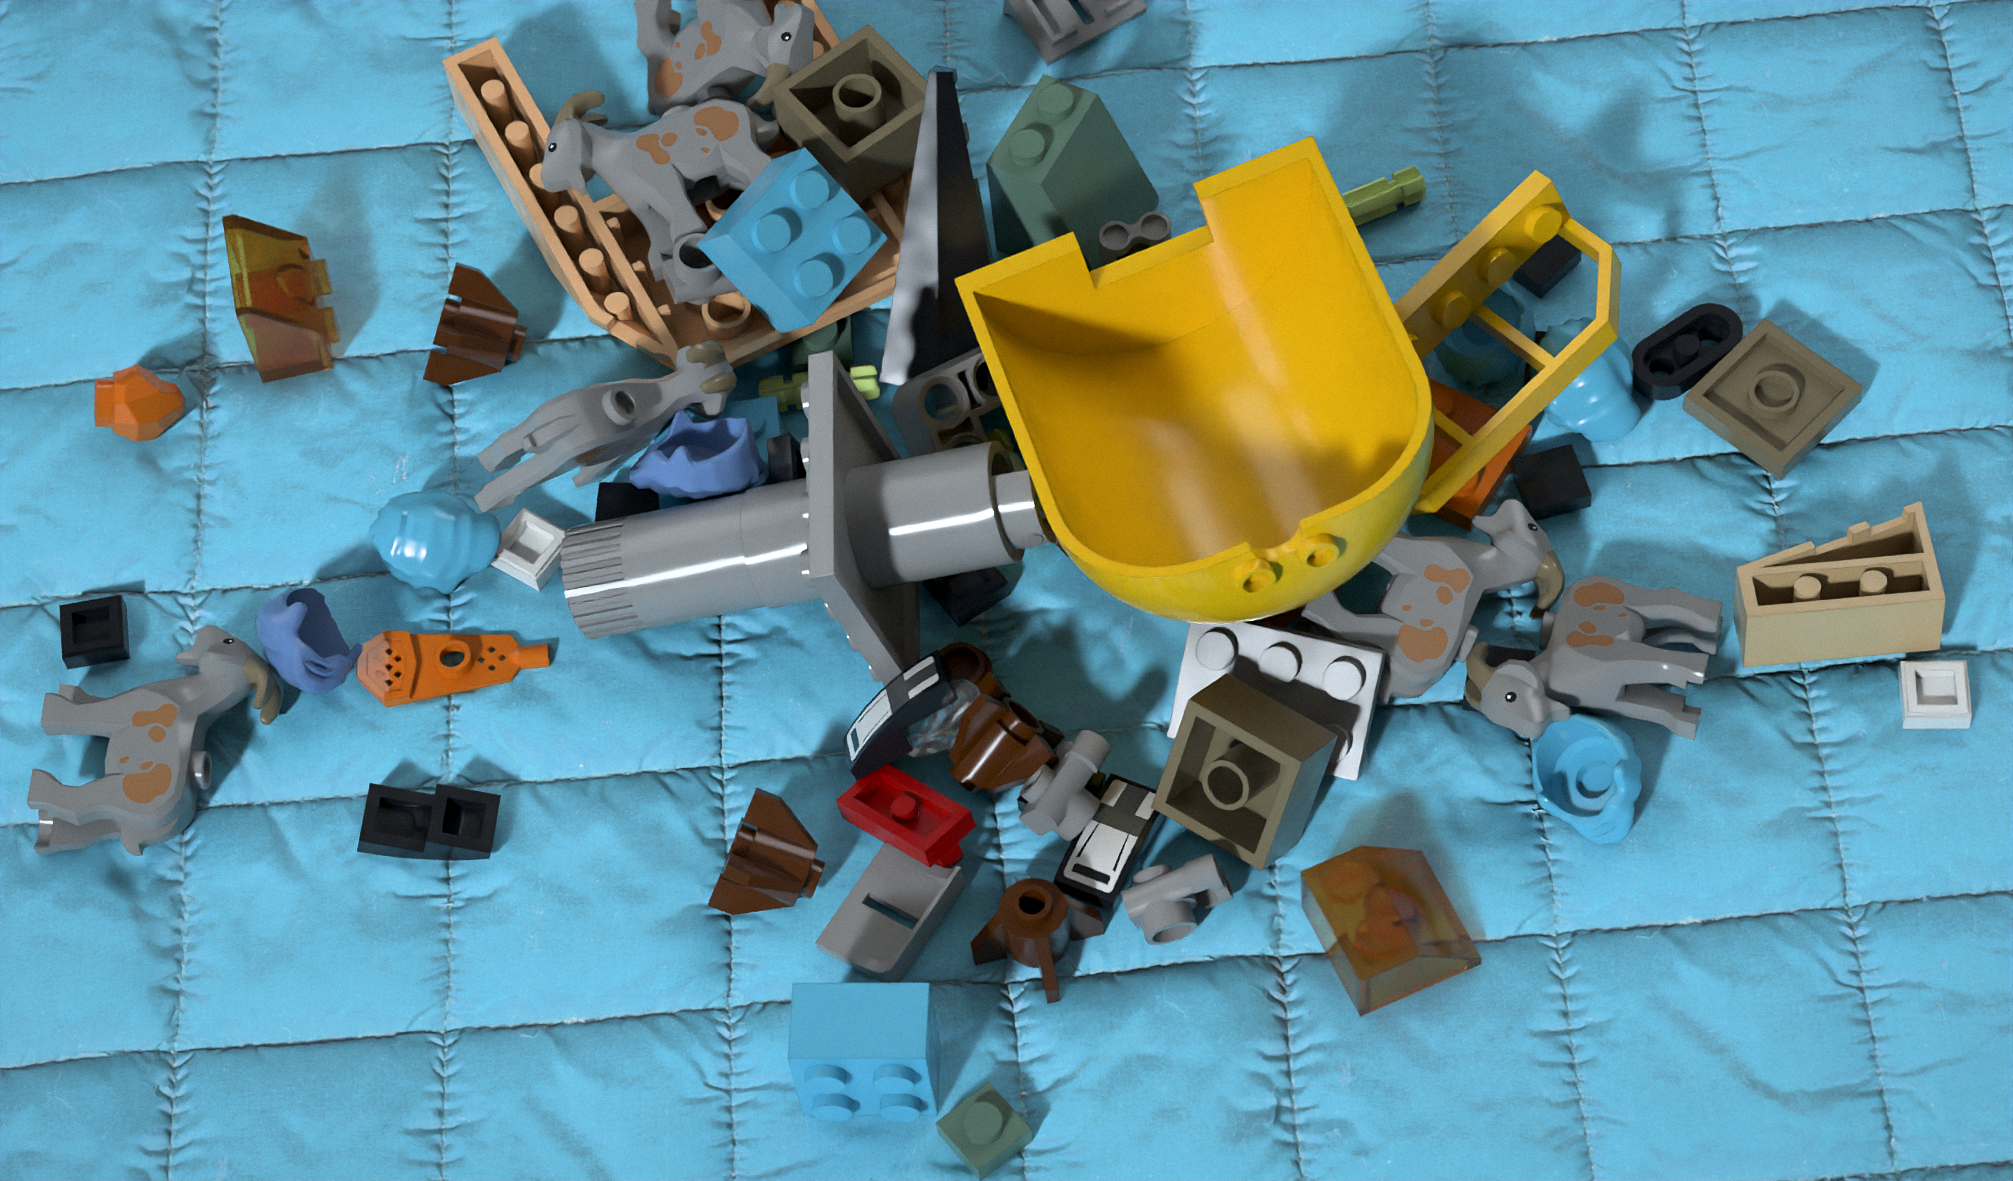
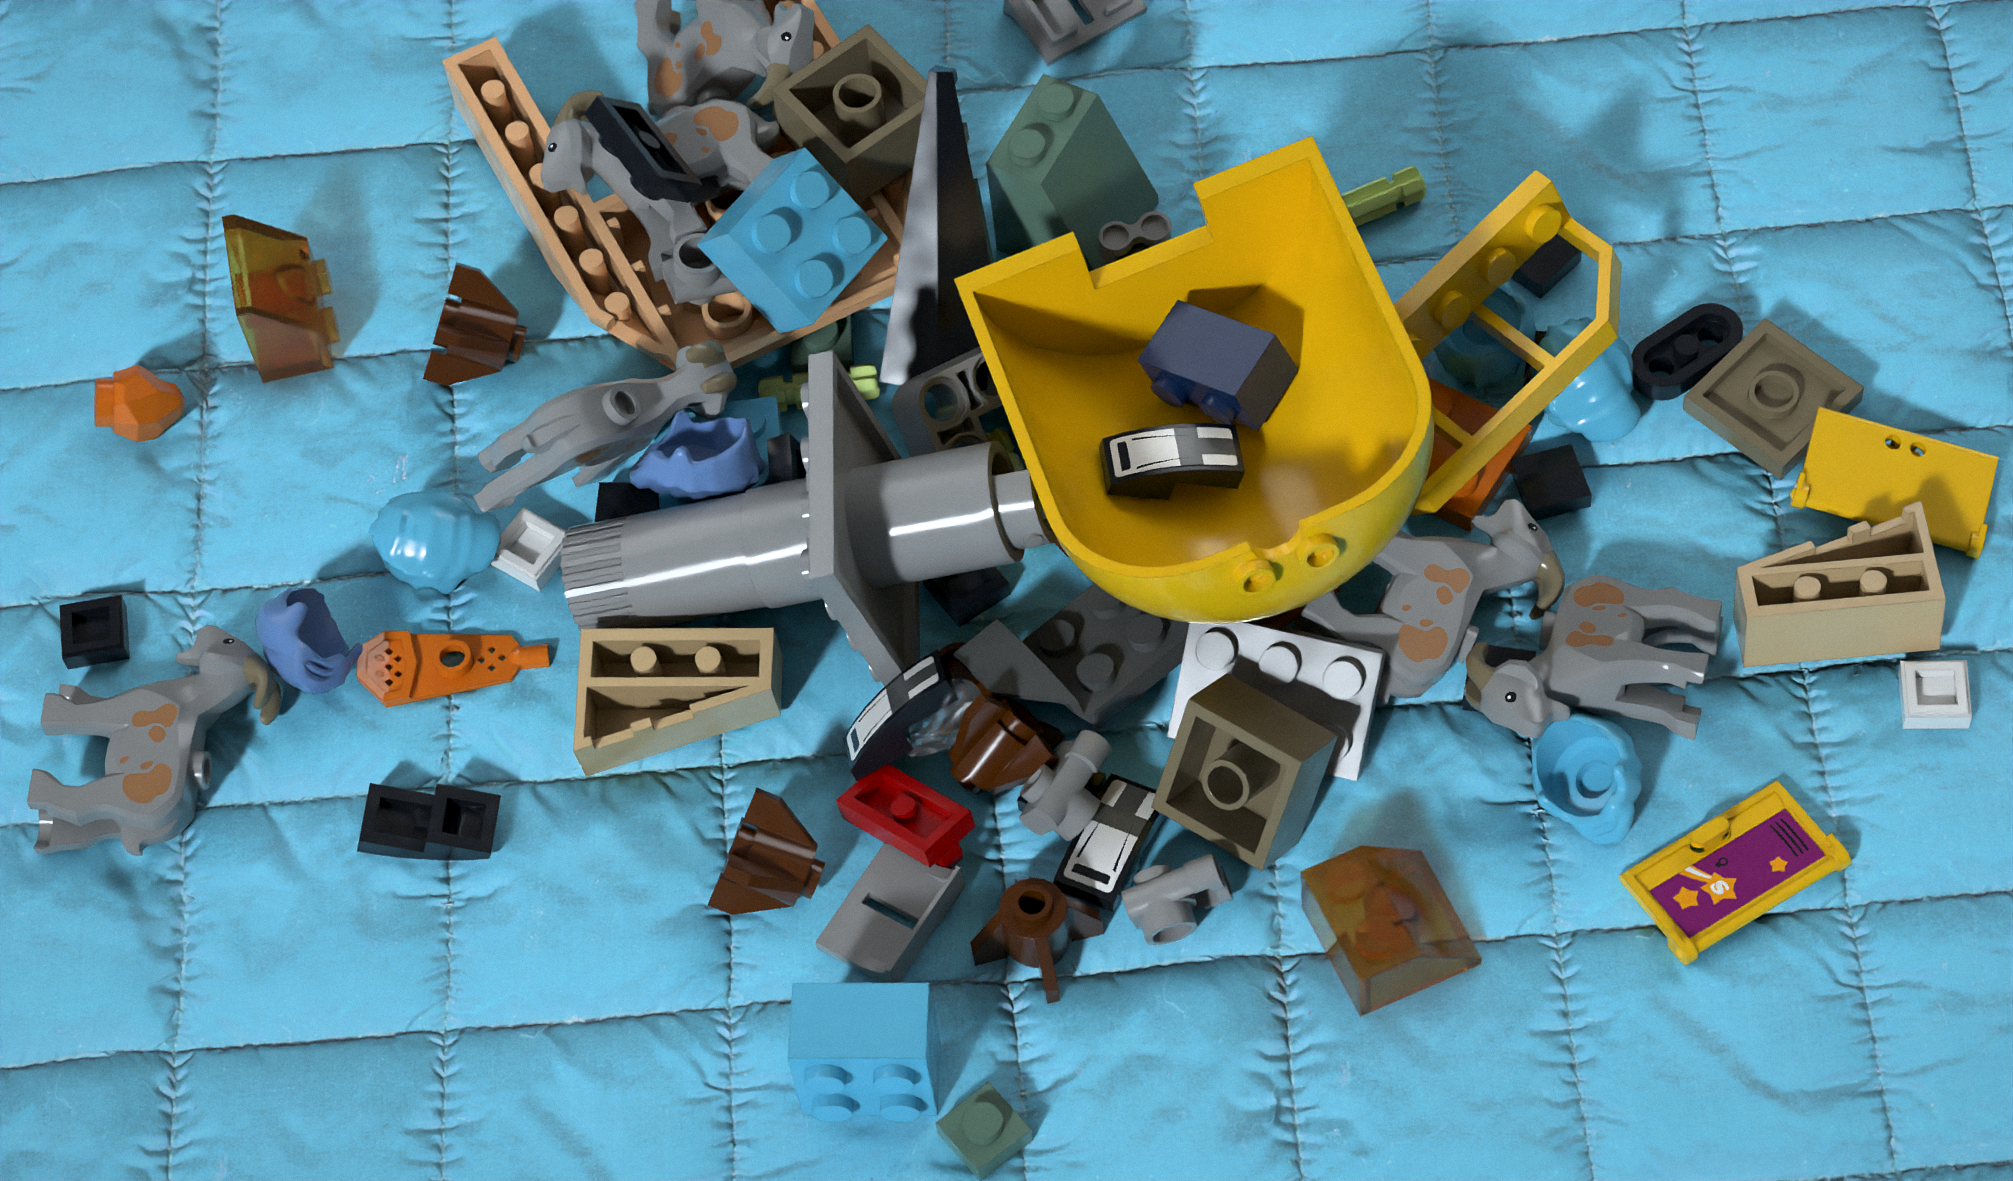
(642, 149): none -> black plate
(670, 689): none -> tan wedge
(1087, 656): none -> dark grey piece
(1157, 457): none -> slope
(1217, 366): none -> dark blue piece
(1761, 863): none -> door
(1865, 479): none -> yellow door

